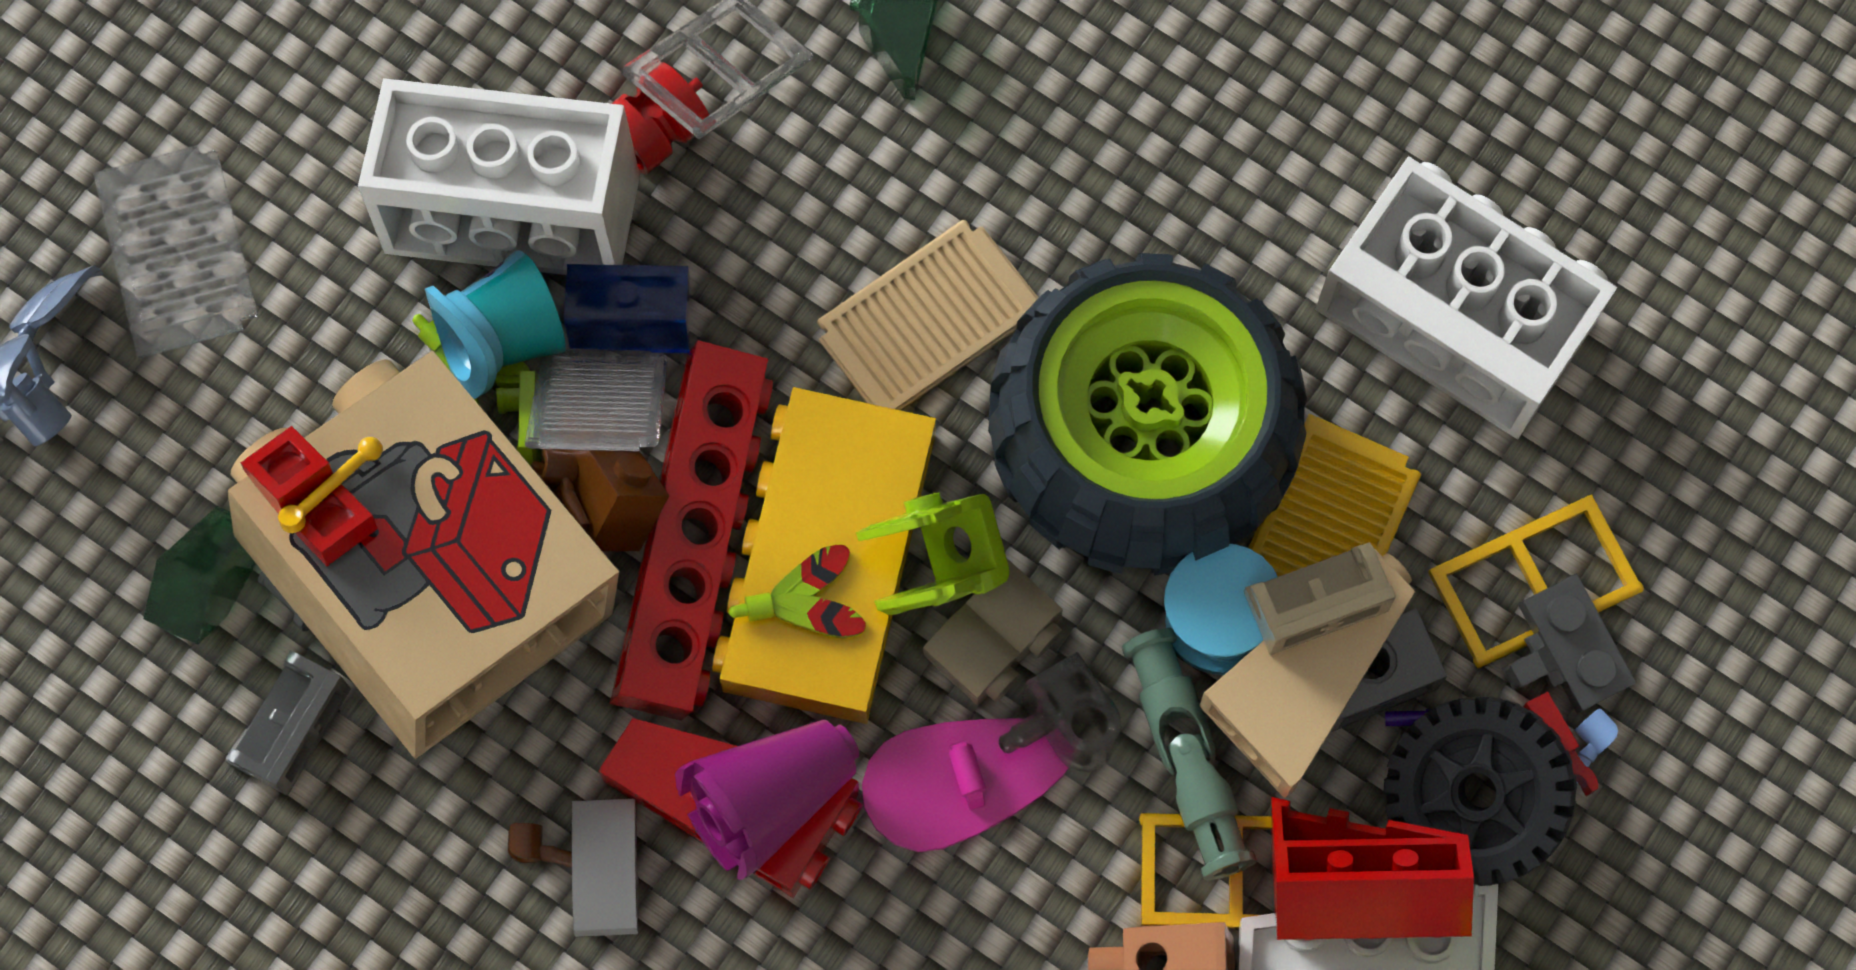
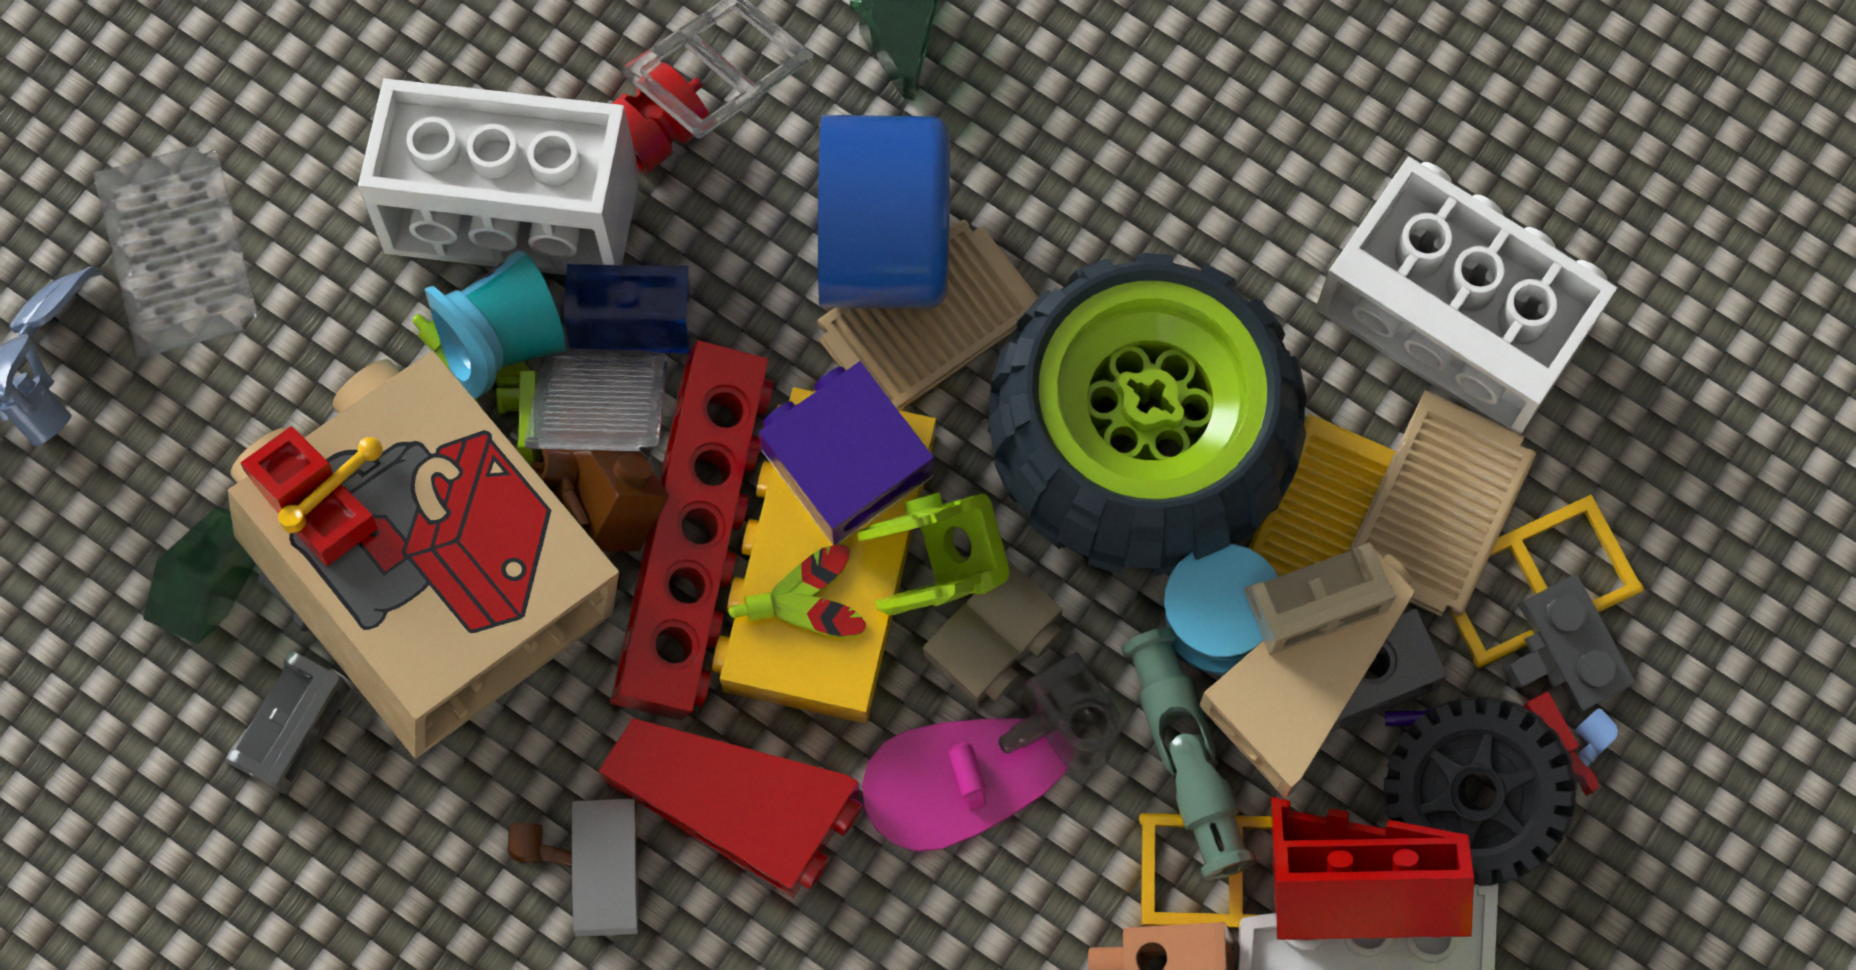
(765, 791): magenta cone -> none
(845, 451): none -> dark purple piece
(883, 211): none -> blue piece
(1446, 500): none -> tan window

